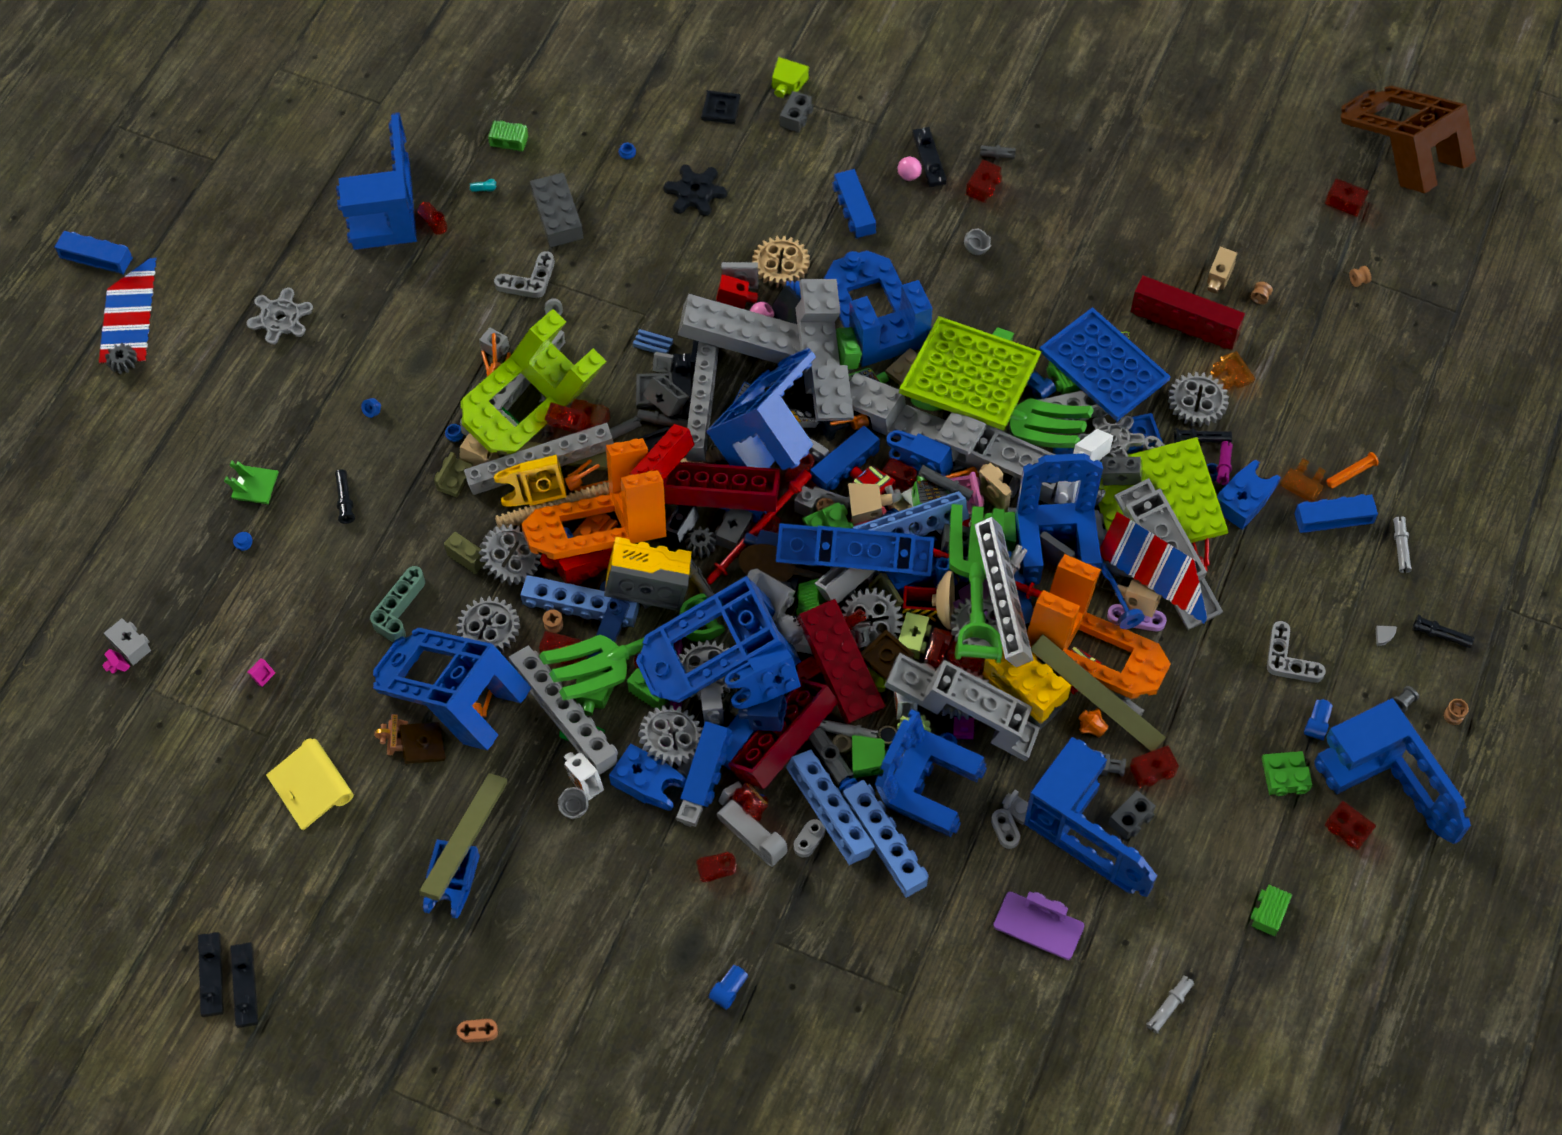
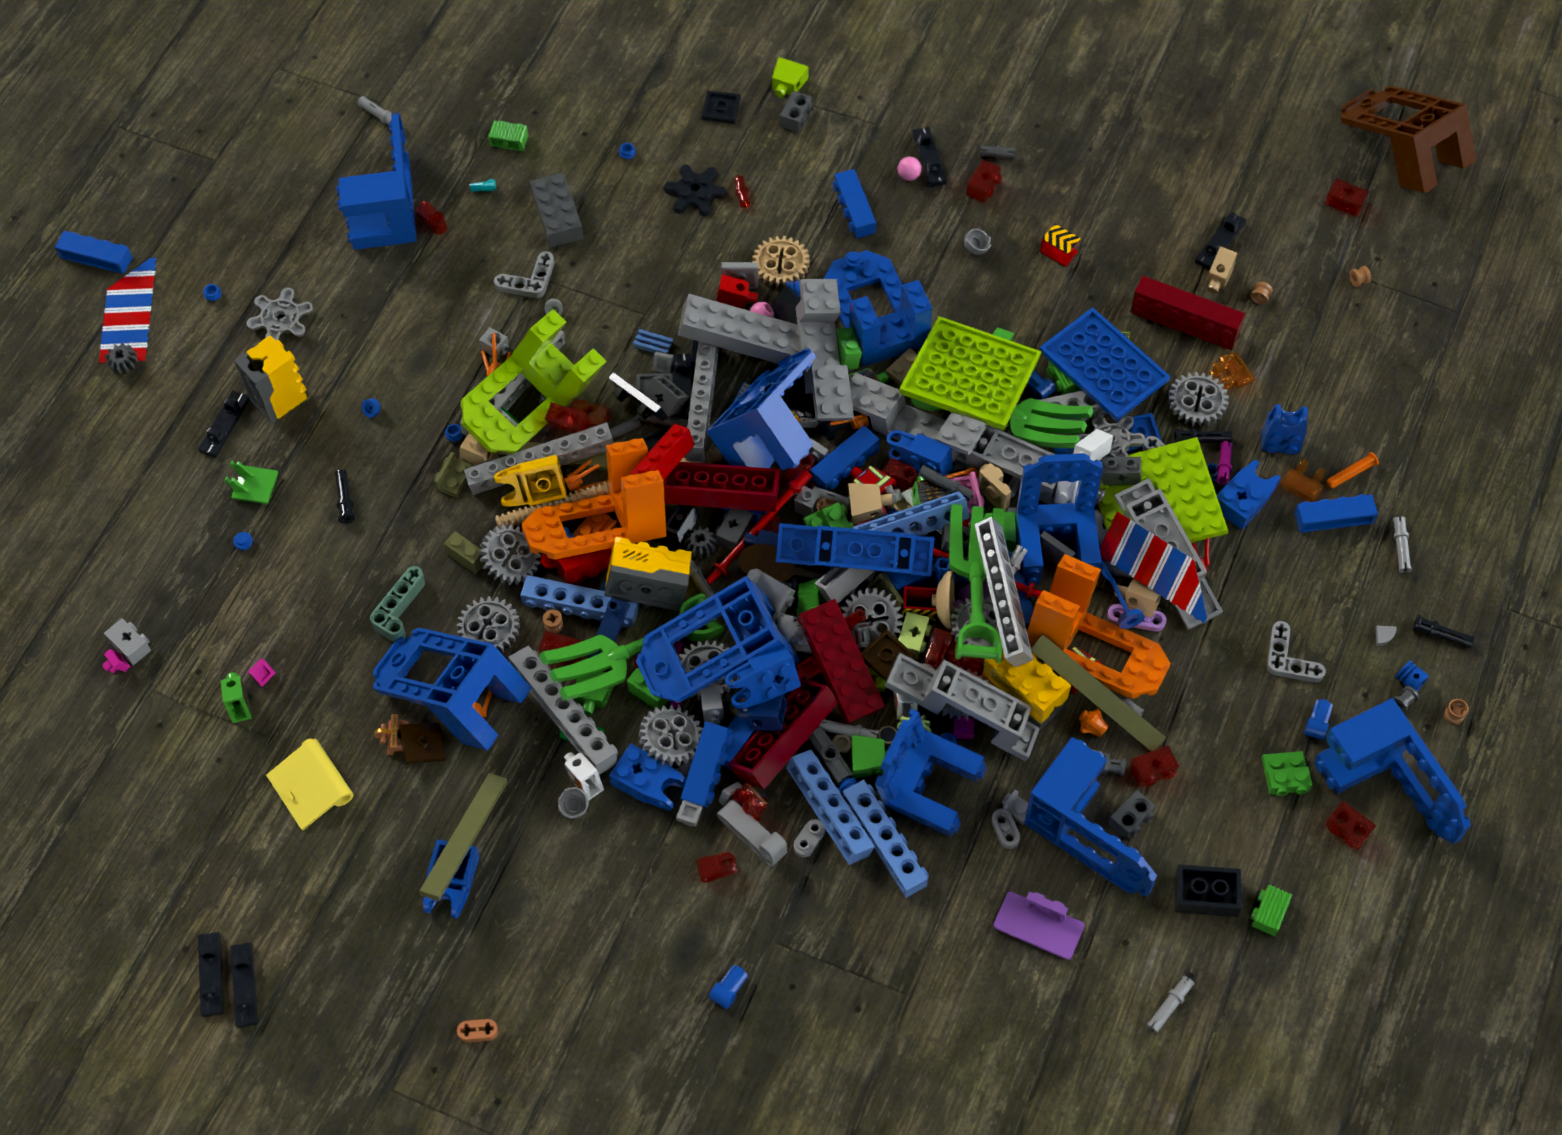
(212, 292): none -> blue plate
(224, 424): none -> black hinge
(233, 690): none -> bright green torso
(271, 378): none -> yellow piece
(383, 115): none -> light grey pin
(647, 405): none -> black hinge
(741, 191): none -> clear red axle
(1059, 245): none -> piece
(1208, 890): none -> black brick
(1222, 238): none -> black hinge
(1284, 430): none -> blue brick
(1412, 676): none -> blue piece

